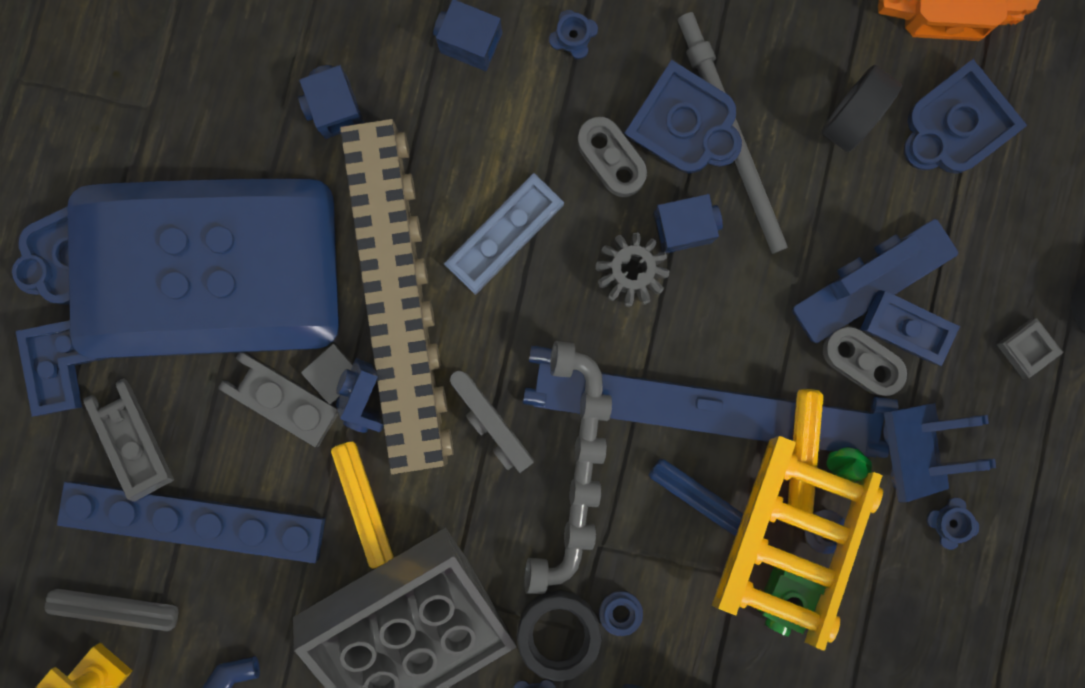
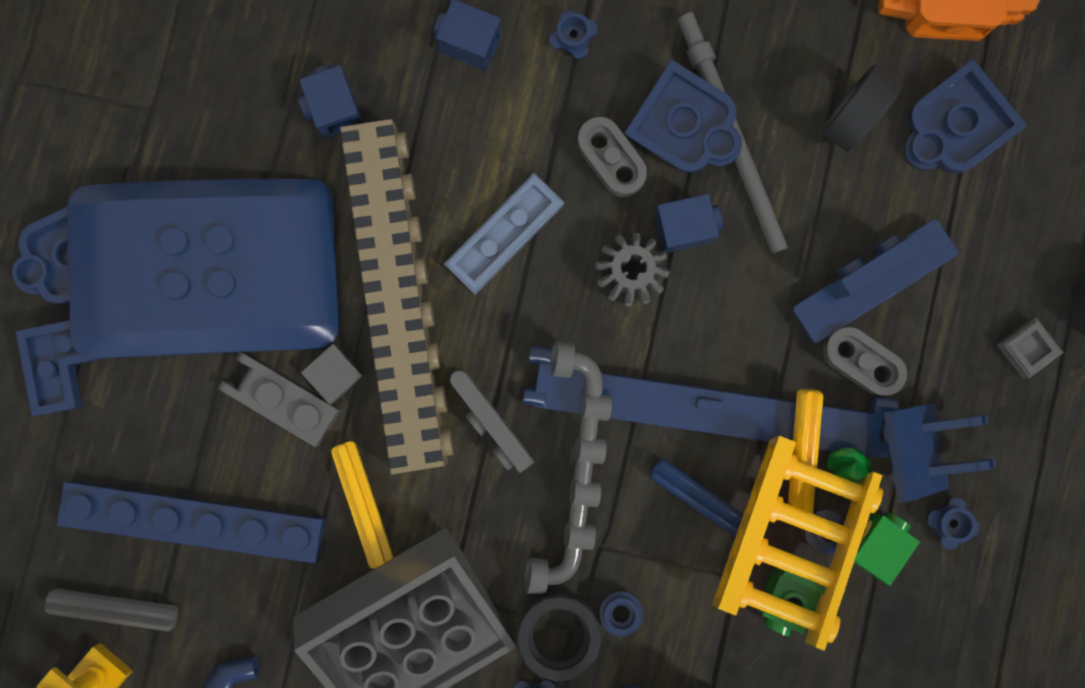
(129, 443): dark grey hinge -> none
(354, 392): dark blue bracket -> none
(885, 547): none -> green brick
(909, 327): dark blue plate -> none

